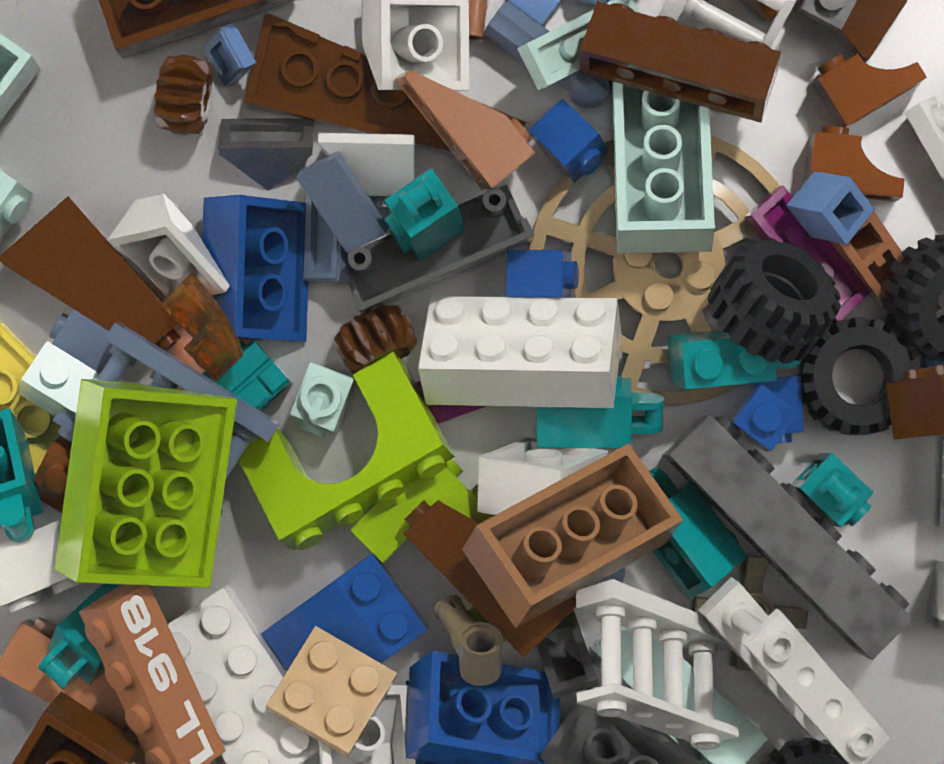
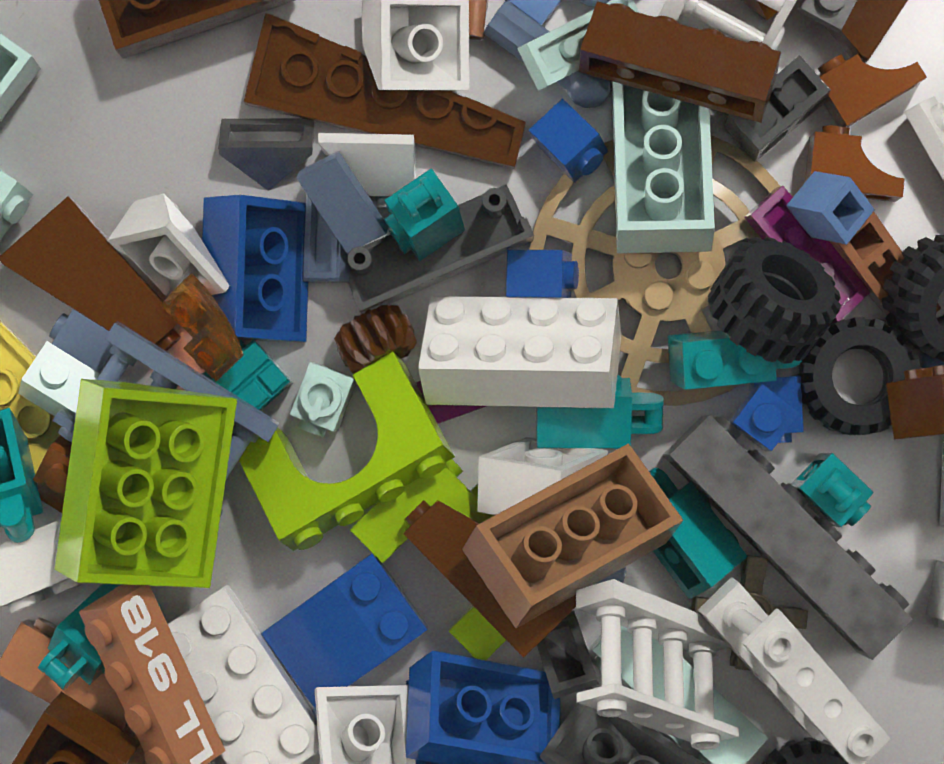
(183, 94): reddish brown gear -> none
(229, 54): medium blue tile -> none
(331, 691): tan plate -> none
(474, 642): dark tan pin -> none
(477, 135): nougat slope -> none
(792, 100): none -> dark grey brick

